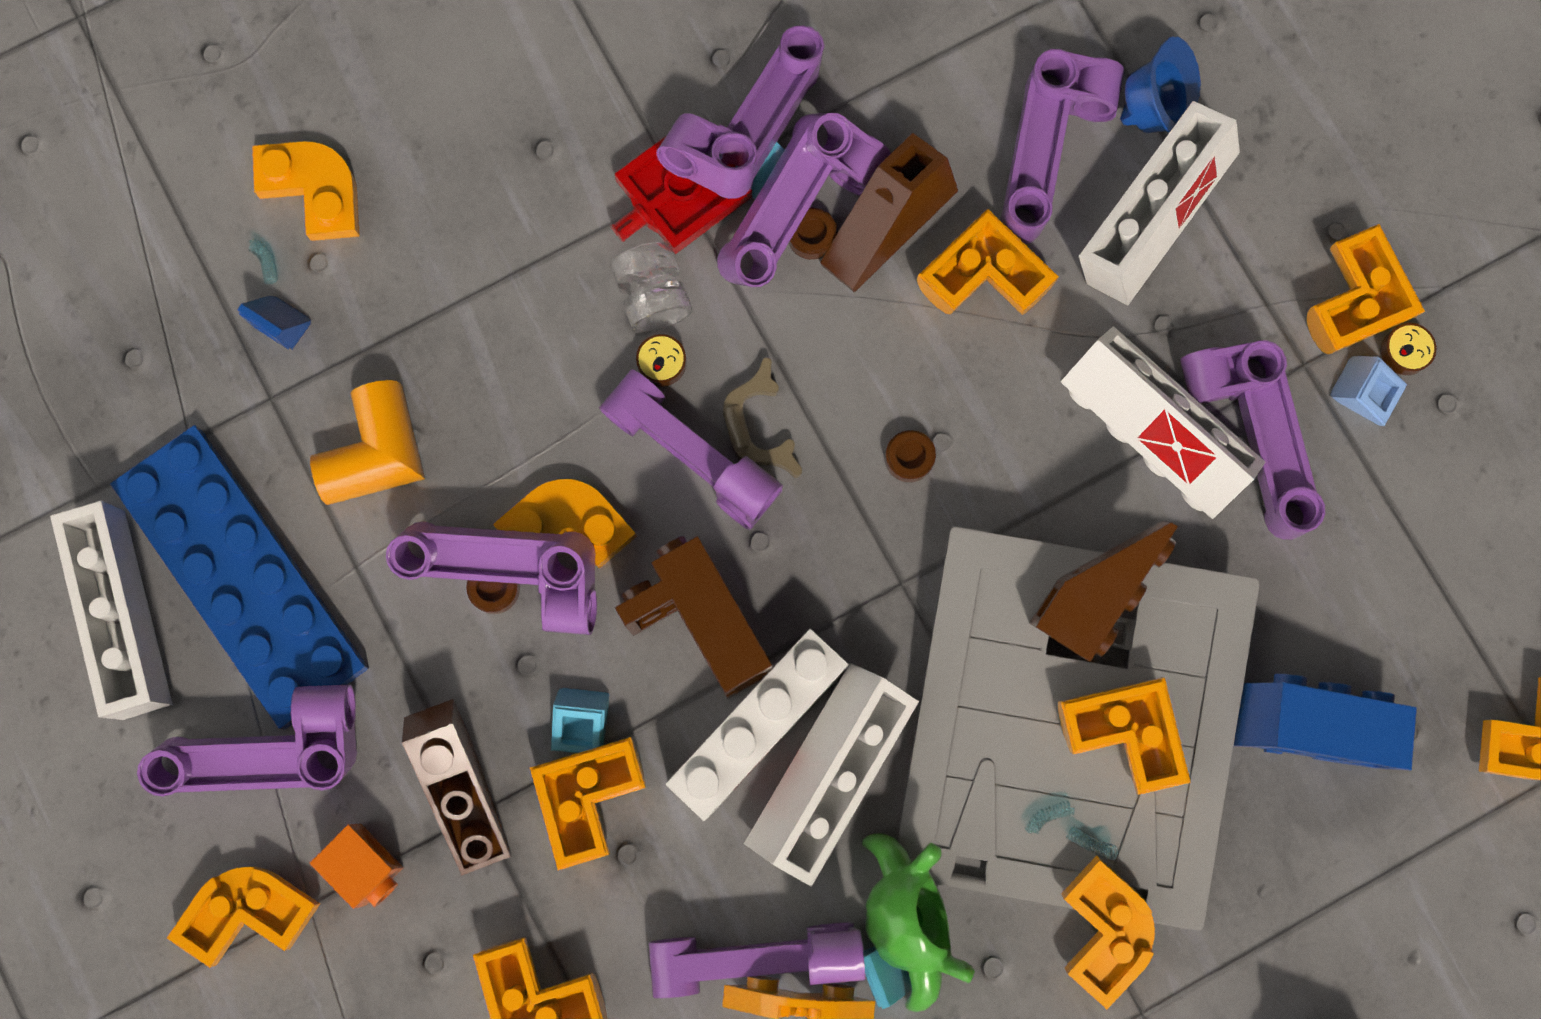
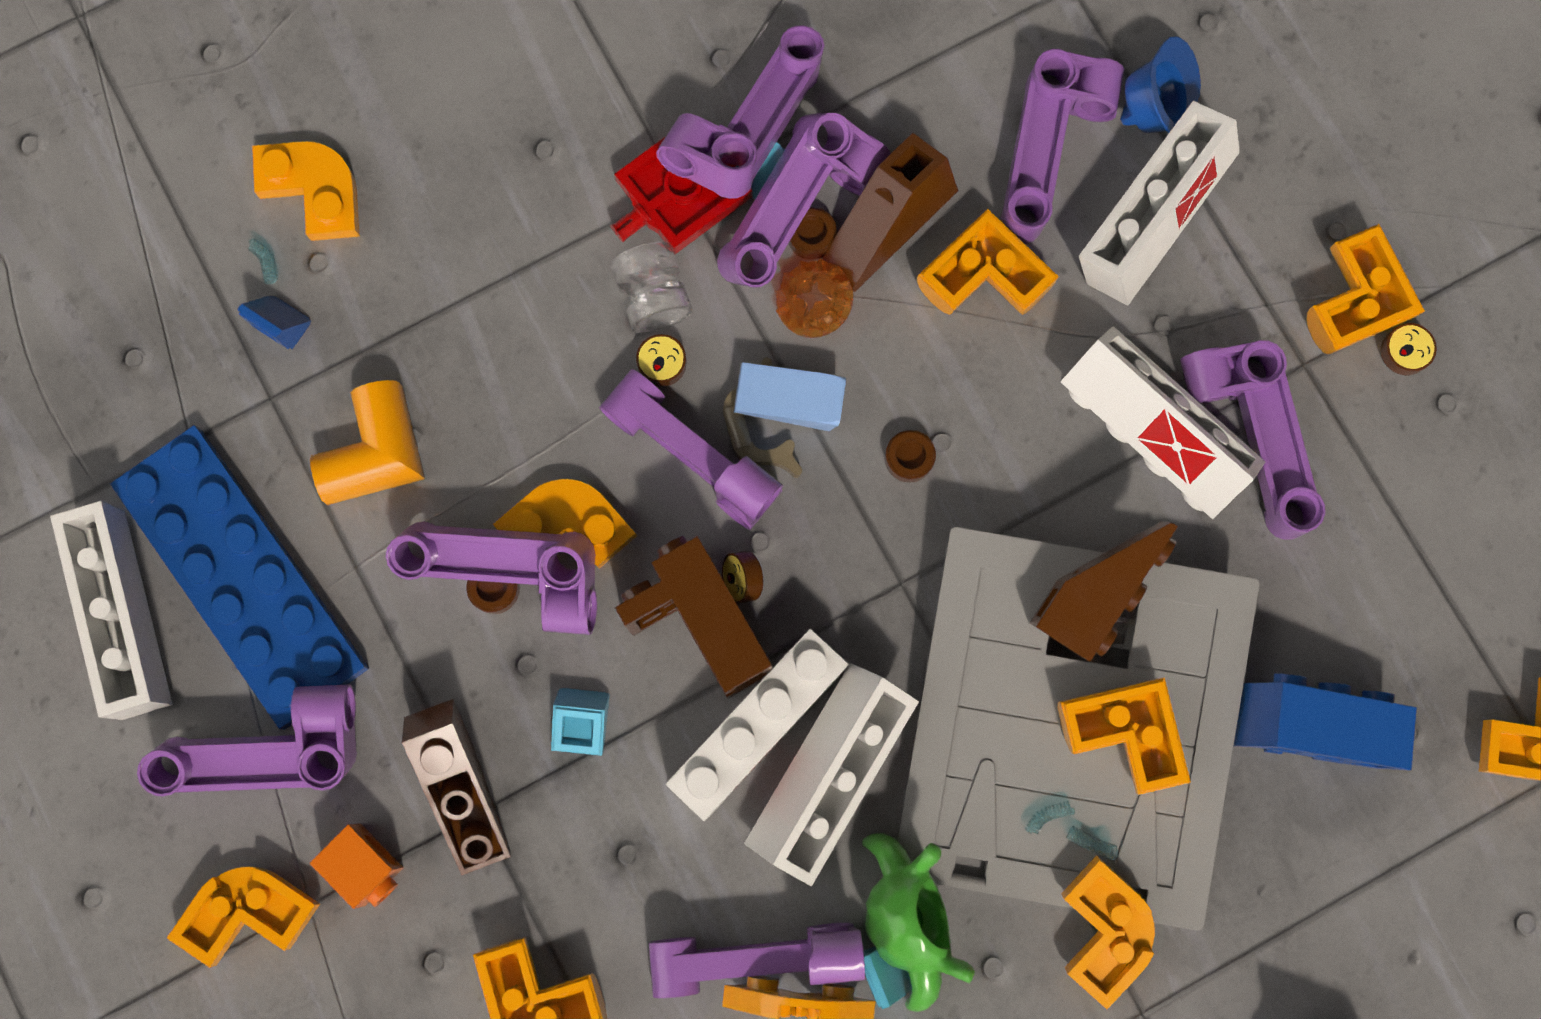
(569, 796): light orange brick -> none
(743, 576): none -> tile
(790, 396): none -> light blue slope
(826, 314): none -> clear orange gear
(1369, 388): light blue slope -> none

